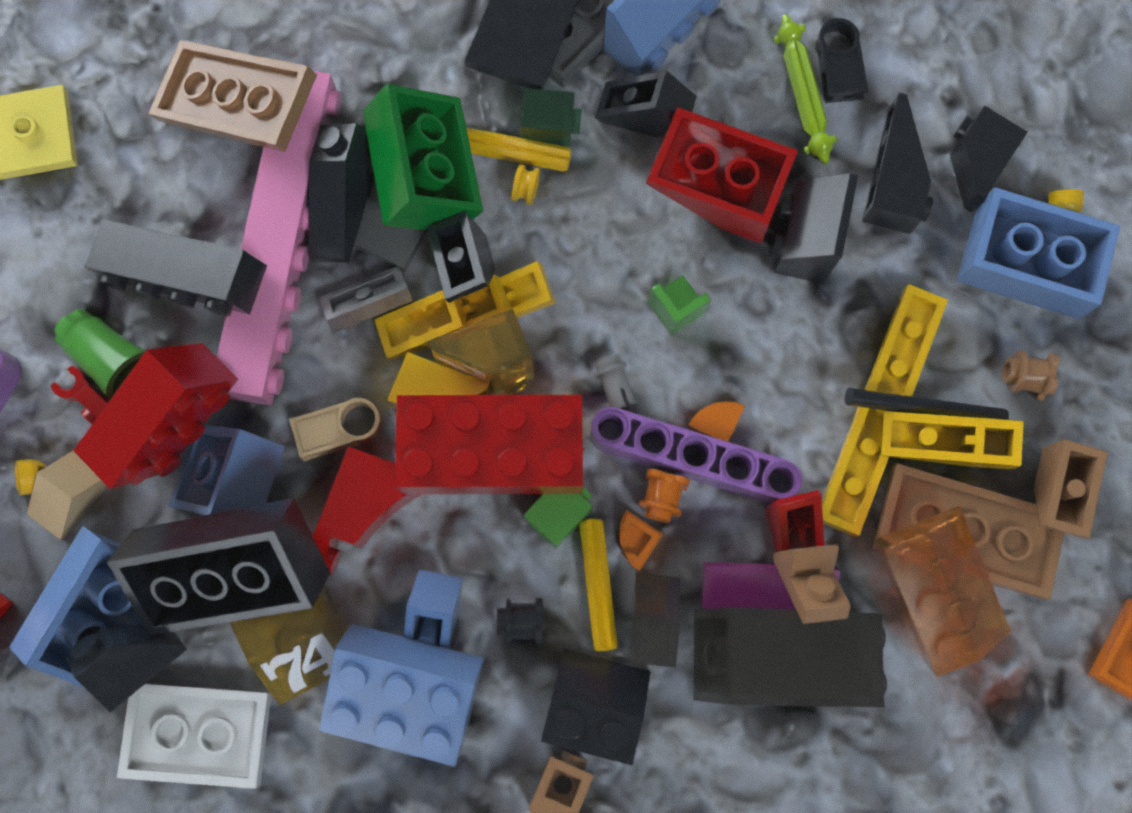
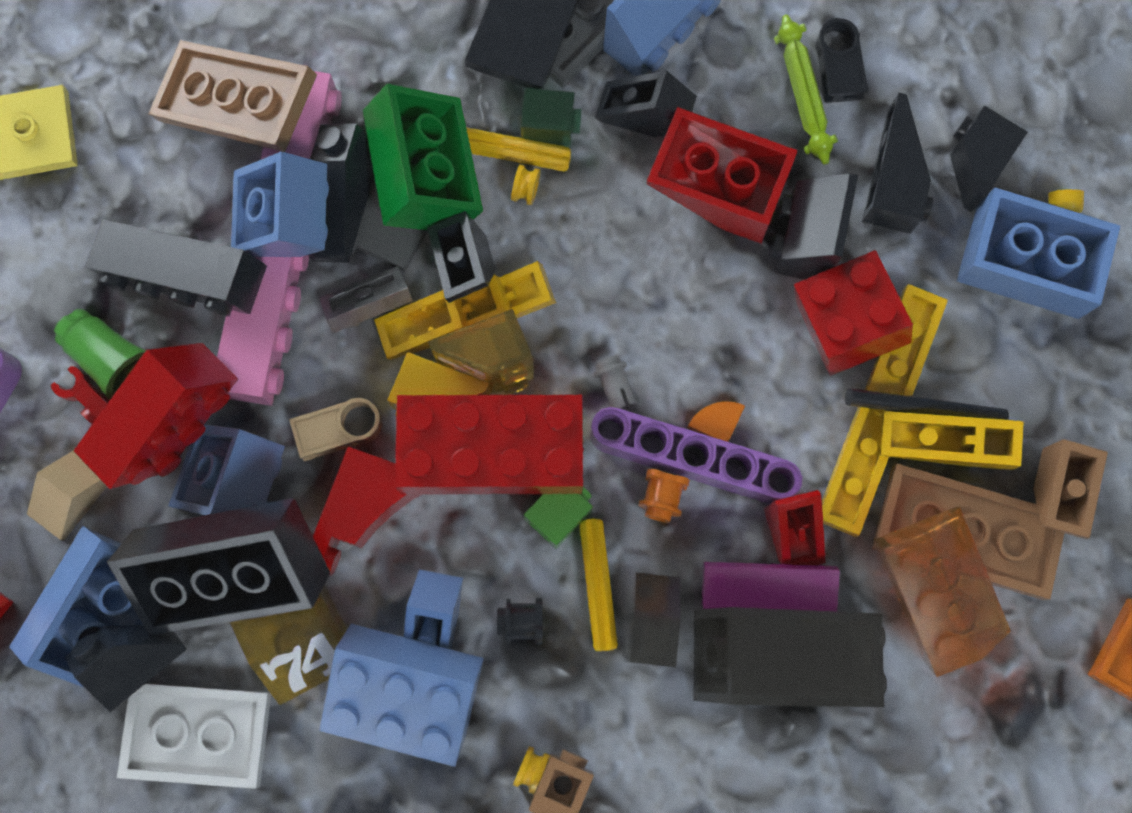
(26, 474): yellow hinge -> none
(280, 206): none -> medium blue slope
(531, 770): none -> yellow bush
(597, 707): black slope -> none
(637, 540): orange tile -> none
(677, 304): bright green panel -> none
(812, 583): medium nougat slope -> none
(853, 313): none -> red brick
(1031, 374): medium nougat brick -> none

